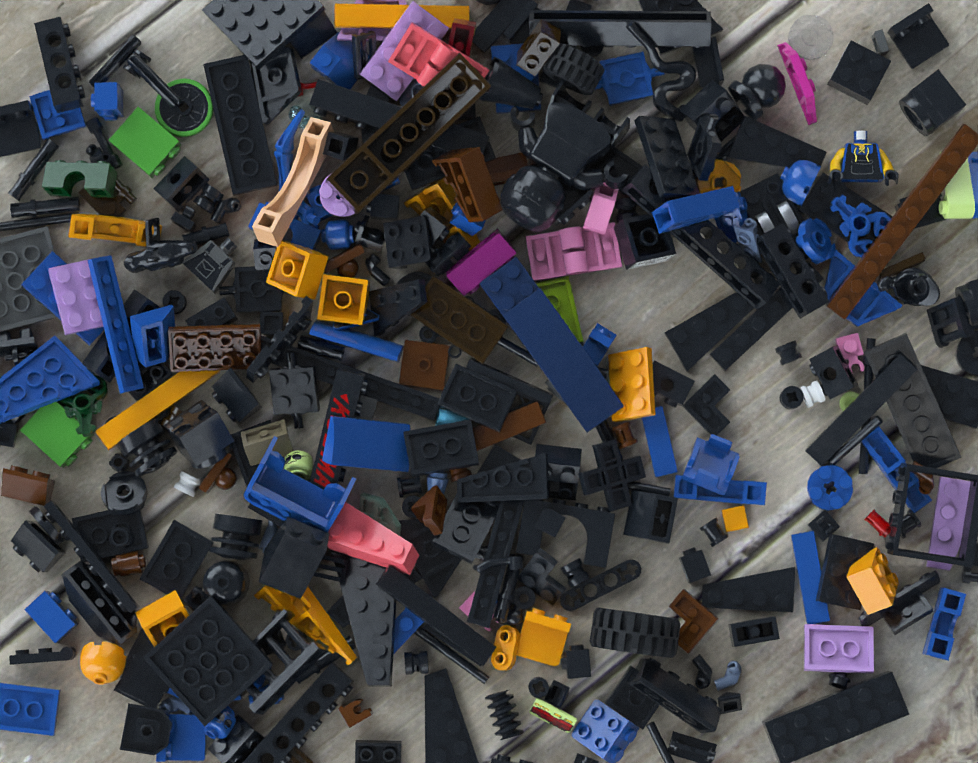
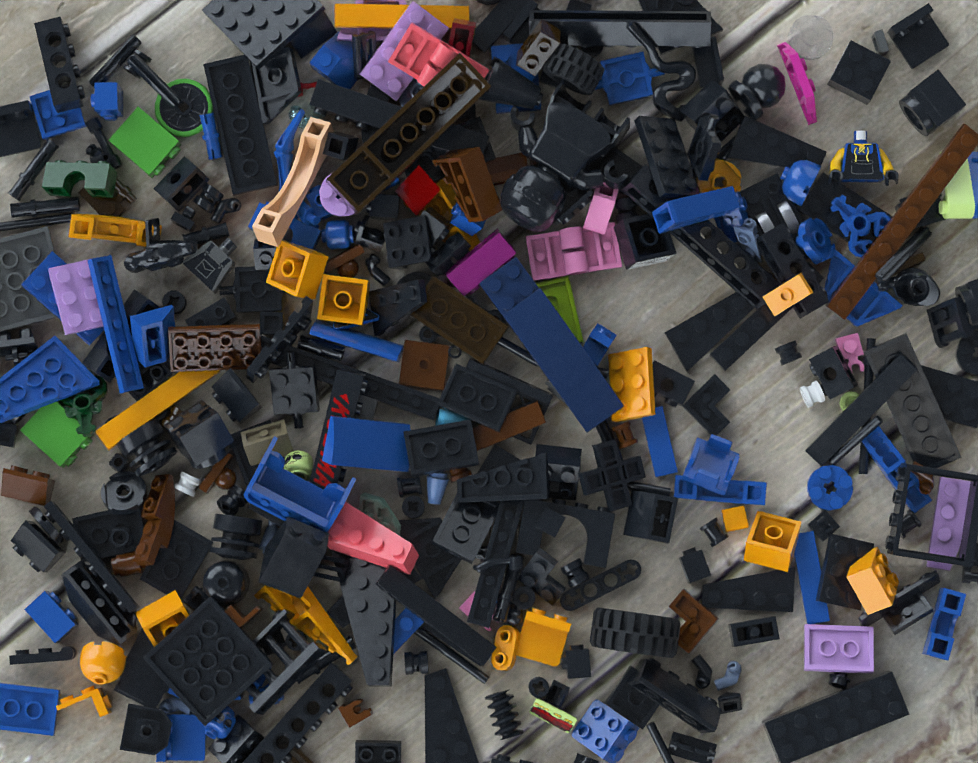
(100, 700): none -> light orange bracket
(160, 514): none -> reddish brown slope
(211, 136): none -> blue pin
(232, 501): none -> black wheel
(239, 618): none -> reddish brown panel
(417, 190): none -> red sticker
(431, 510): reddish brown slope -> none
(772, 541): none -> light orange slope
(787, 294): none -> light orange plate
(788, 400): black wheel -> none
(878, 523): red pin -> none
(903, 254): none -> black axle

